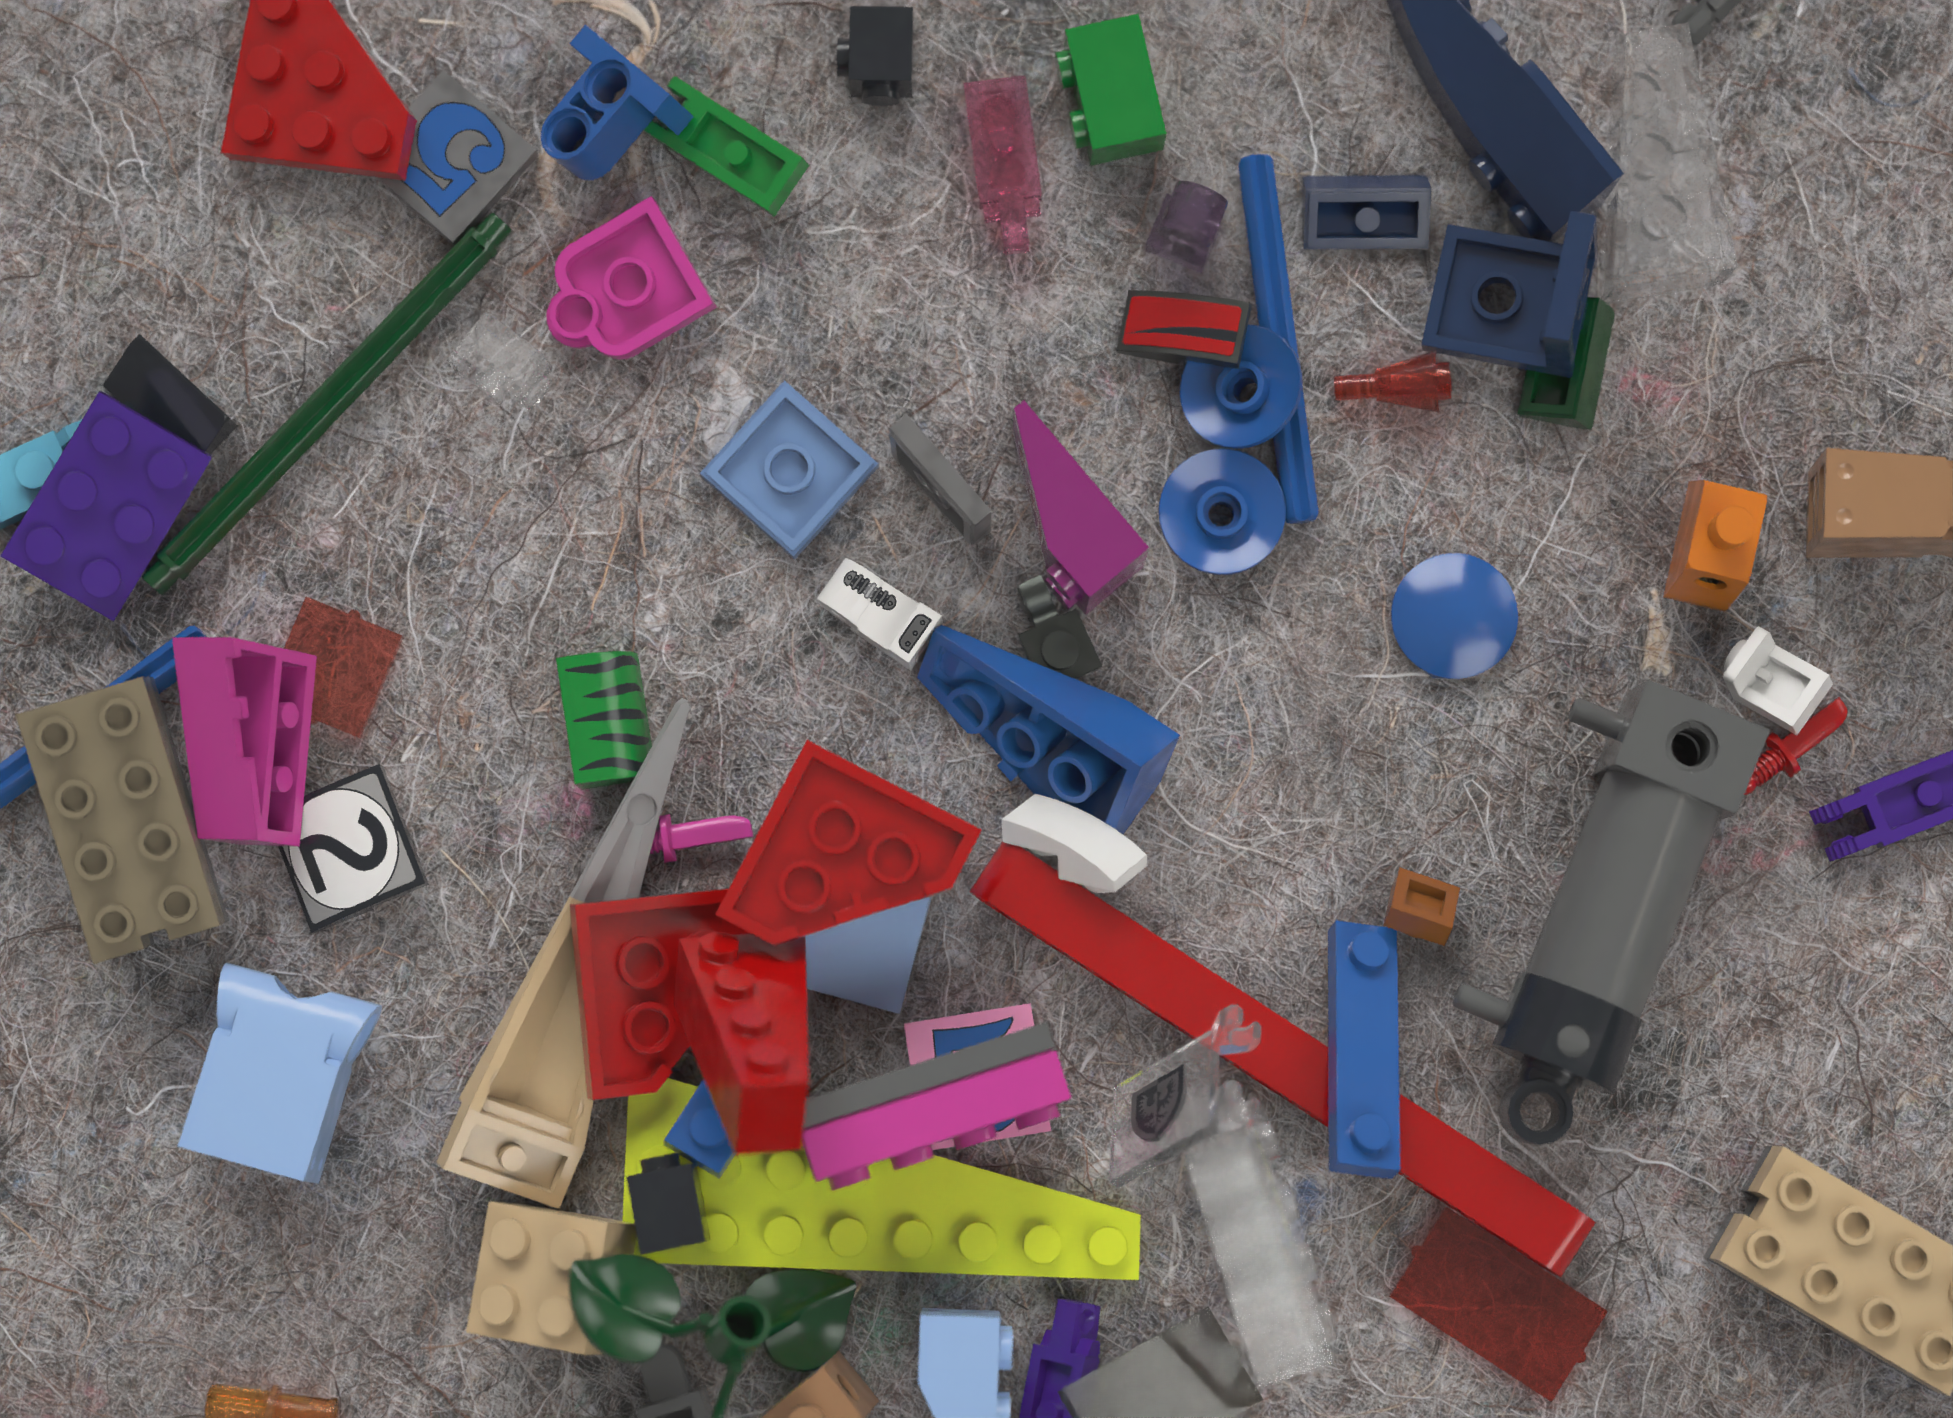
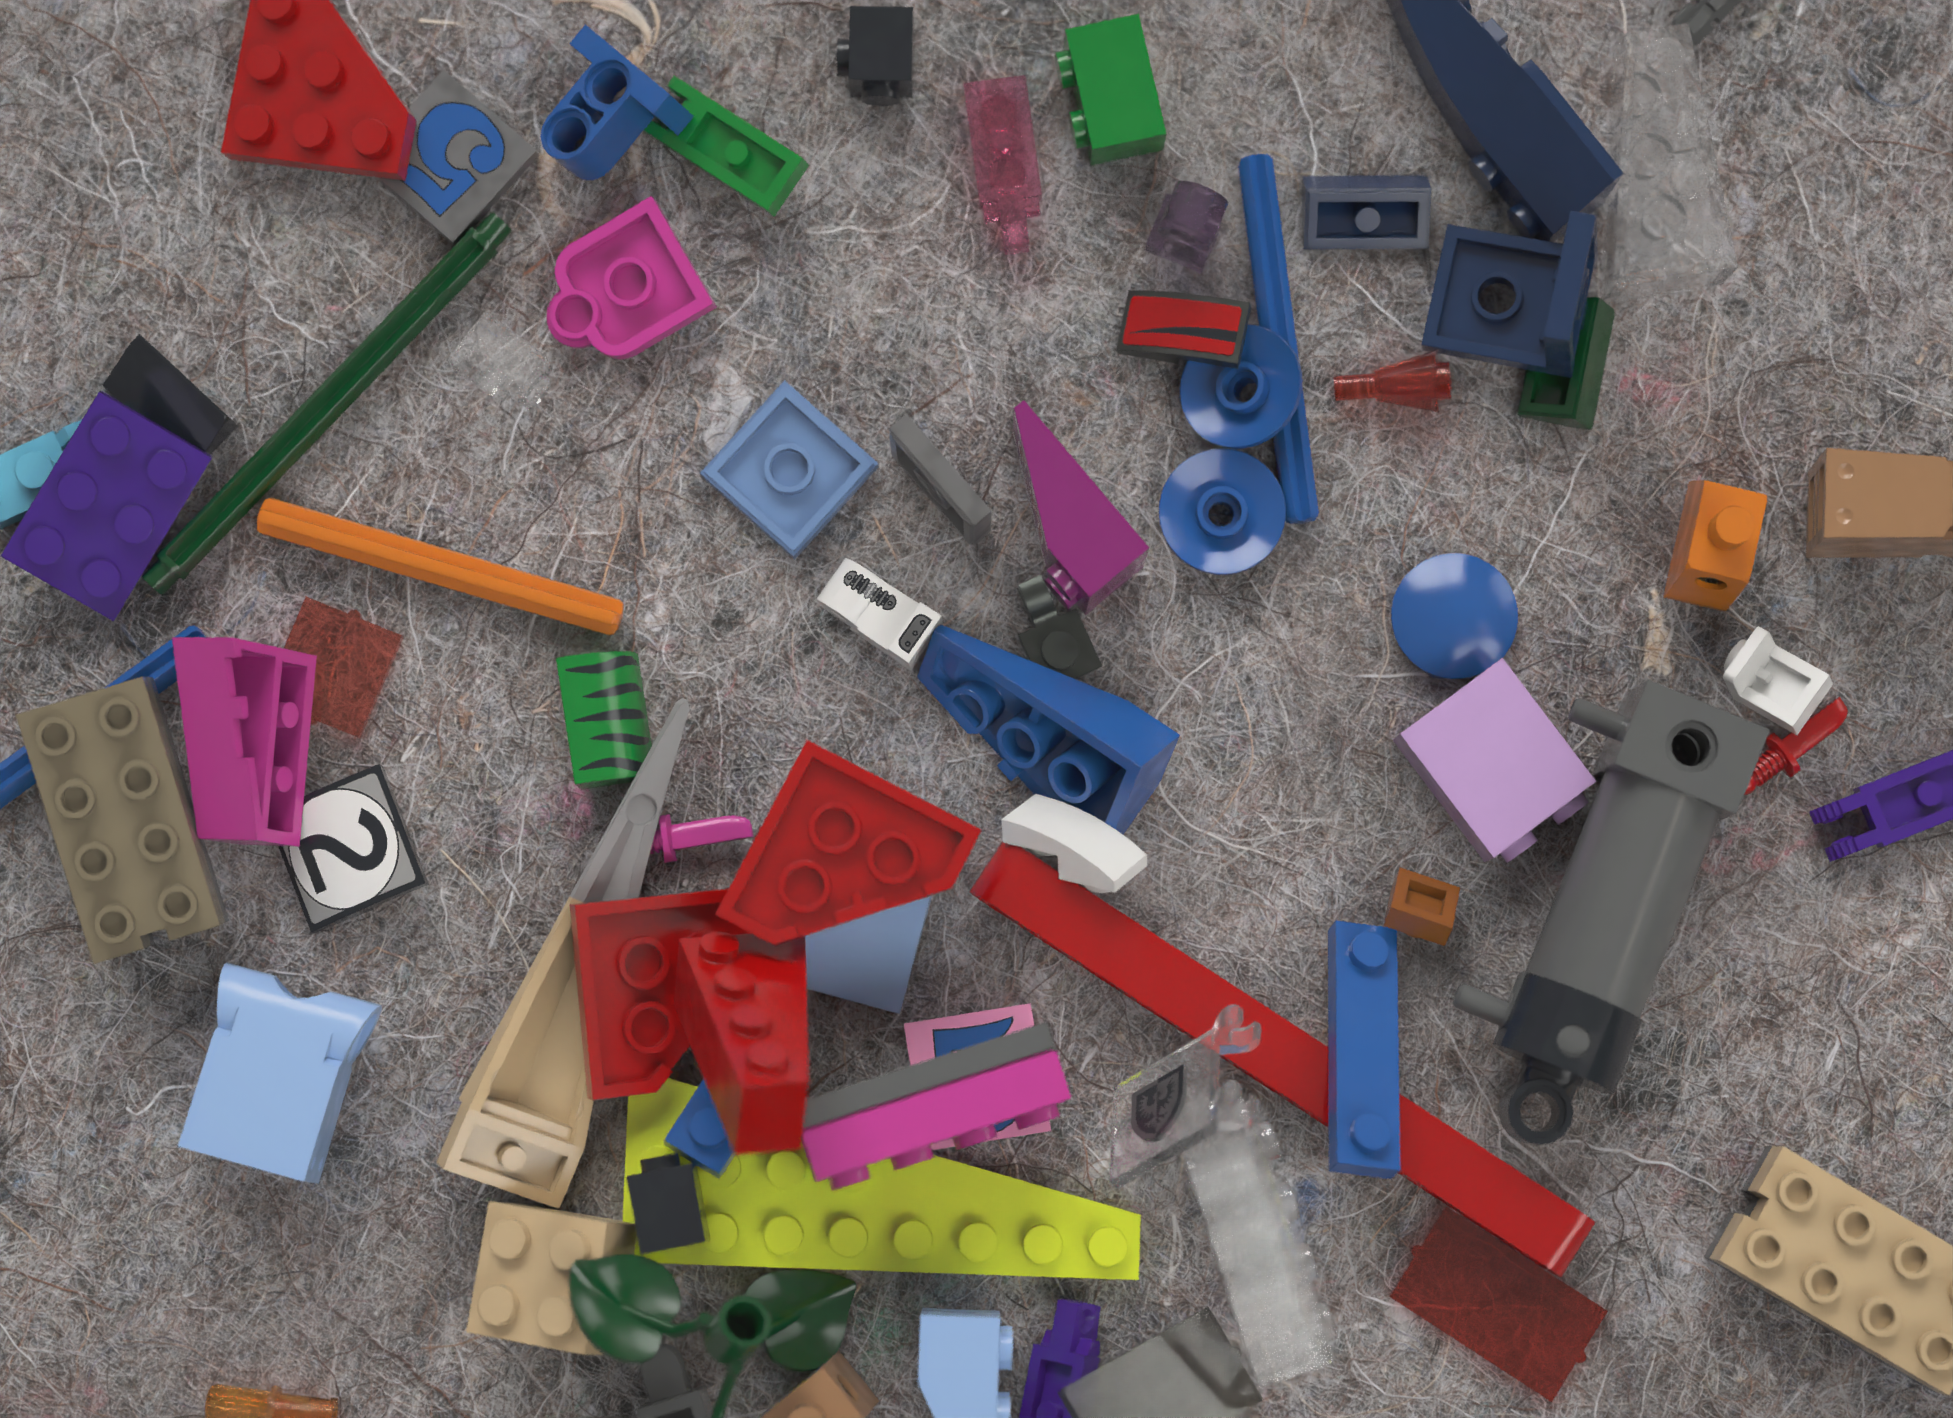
(440, 566): none -> orange axle
(1496, 763): none -> lavender brick

